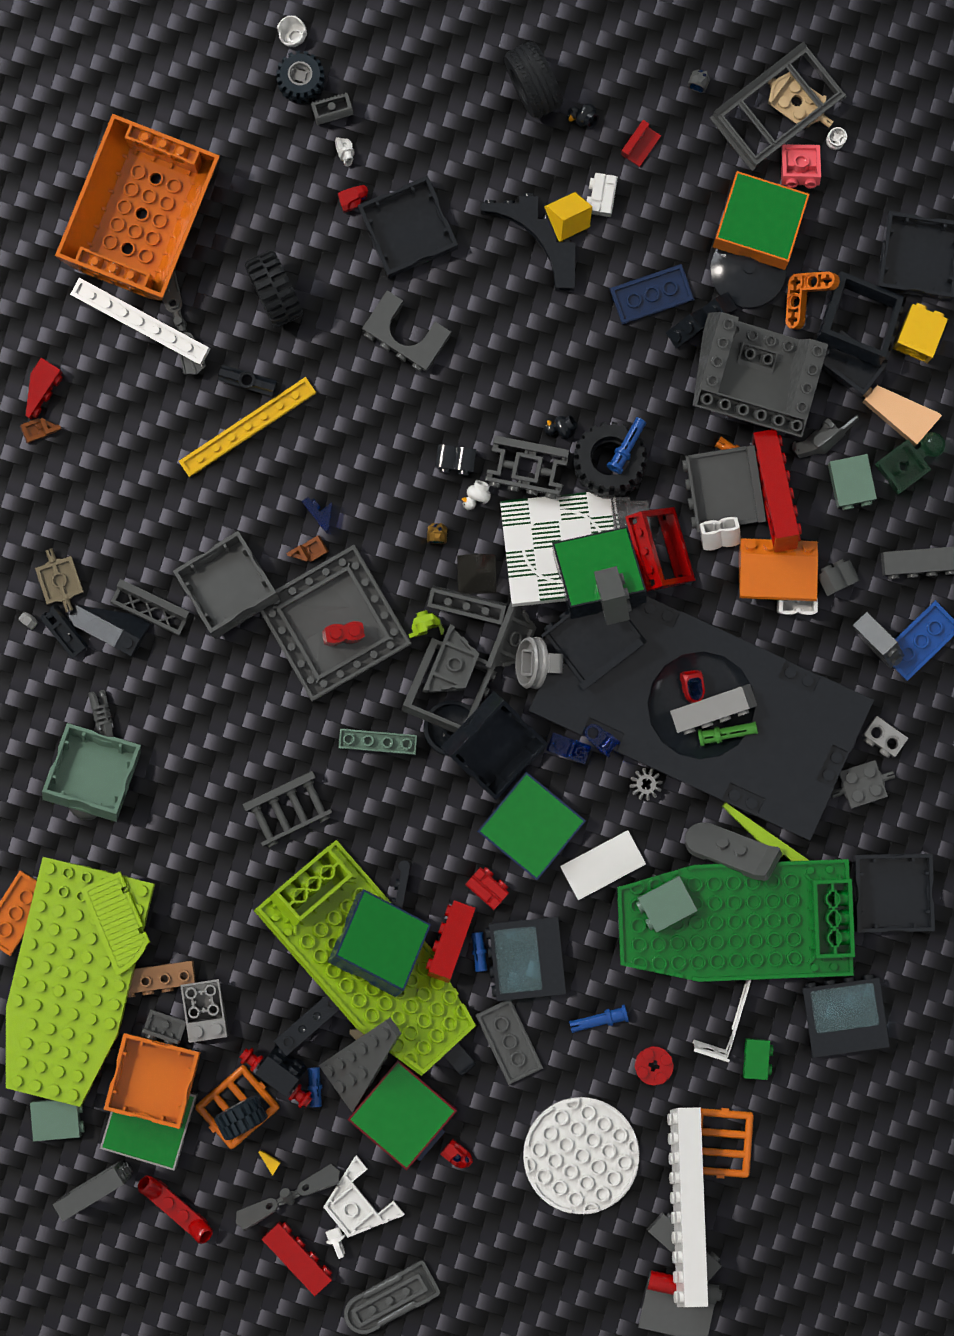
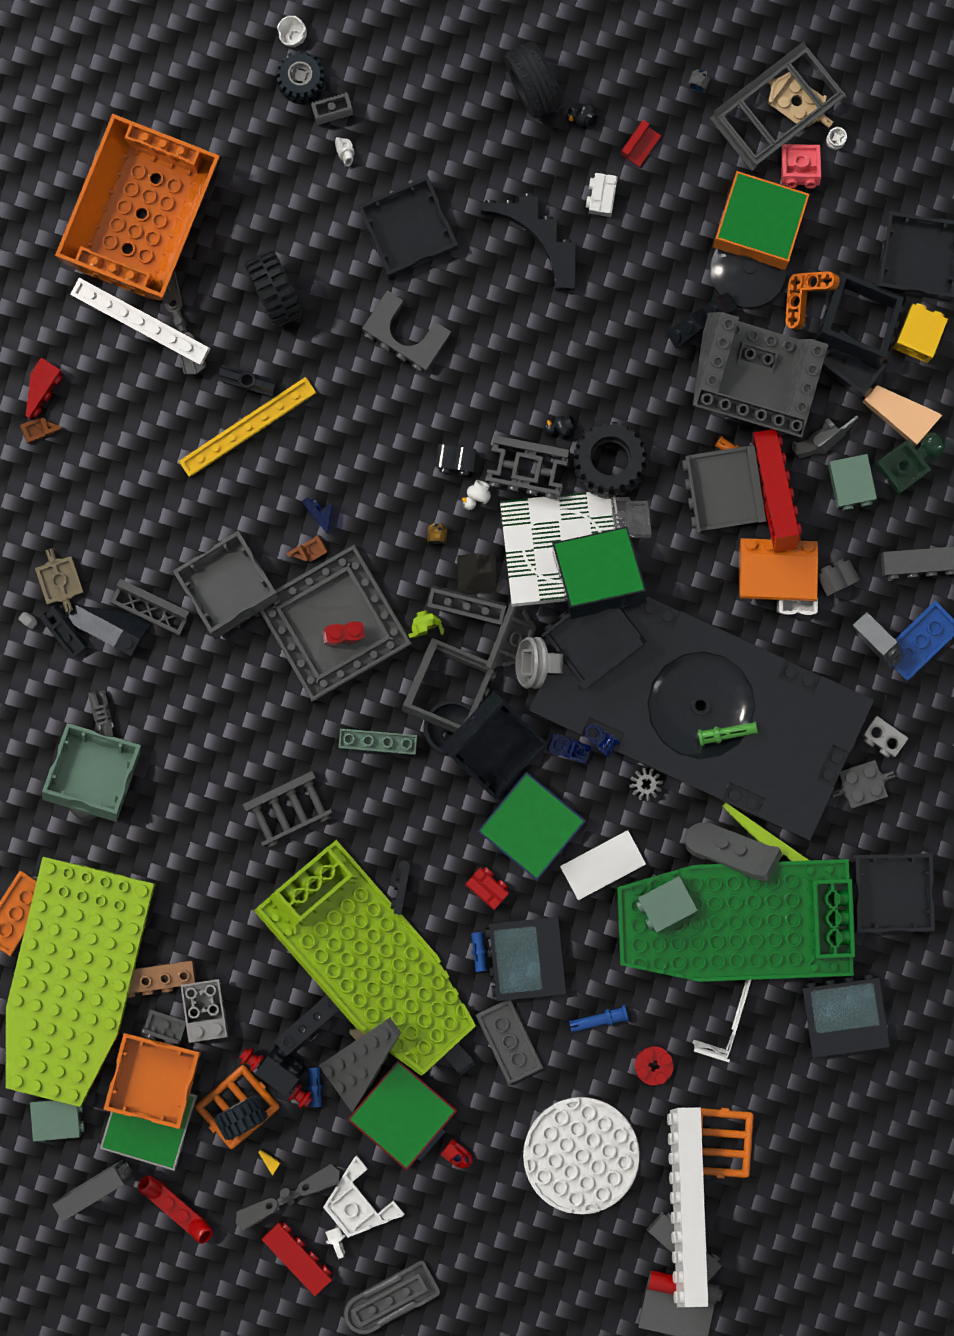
(116, 921): lime piece -> none
(352, 197): red rock -> none
(379, 943): green tile -> none
(451, 941): red brick -> none
(452, 665): dark grey wing -> none
(569, 215): yellow slope -> none
(613, 595): dark grey brick -> none
(622, 453): blue pin -> none
(647, 553): red window -> none
(651, 294): dark blue tile -> none
(692, 685): rock -> none
(713, 708): light grey wedge -> none
(720, 533): white brick -> none
(756, 1059): green brick -> none

